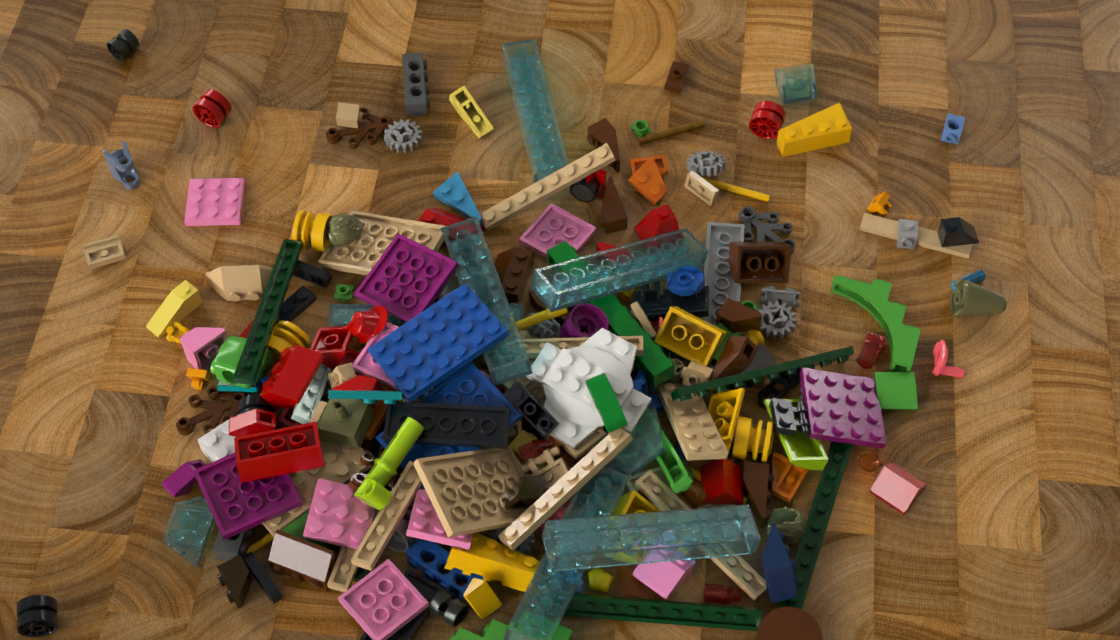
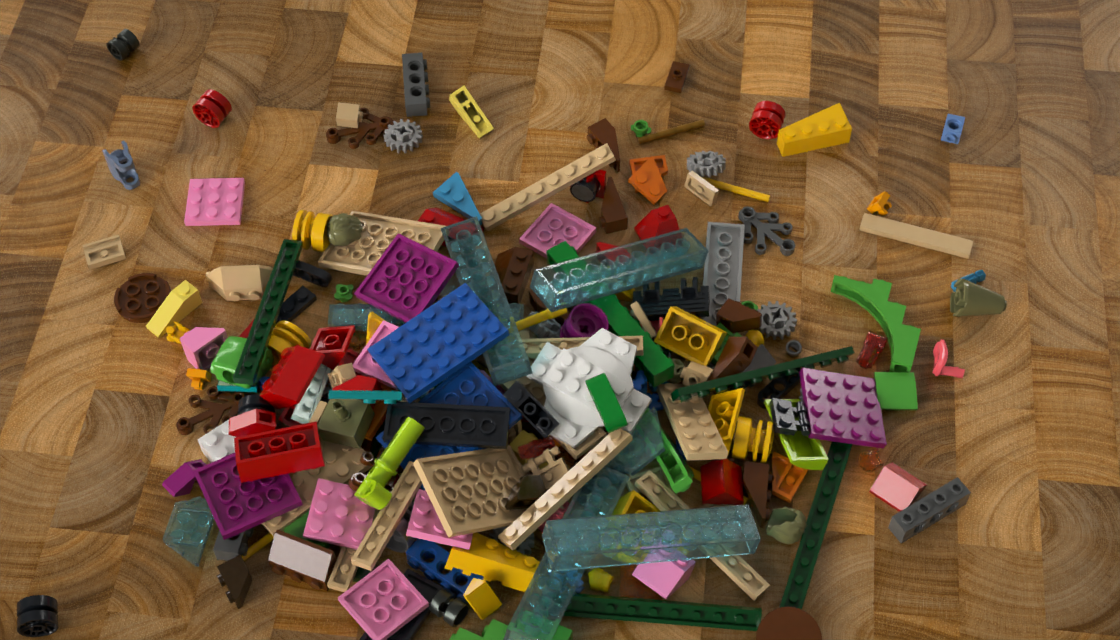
(141, 297): none -> reddish brown tile
(262, 578): black beam -> none
(368, 323): red piece -> none
(534, 108): clear light blue brick -> none
(686, 281): blue tile -> none
(695, 494): clear orange slope -> none
(721, 594): clear red hinge -> none
(759, 262): reddish brown slope -> none
(778, 568): dark blue slope -> none
(787, 296): light grey hinge -> none
(795, 345): none -> dark grey hinge
(796, 83): clear light blue slope -> none
(907, 234): light grey bracket -> none
(929, 510): none -> dark grey brick
(956, 232): black slope -> none

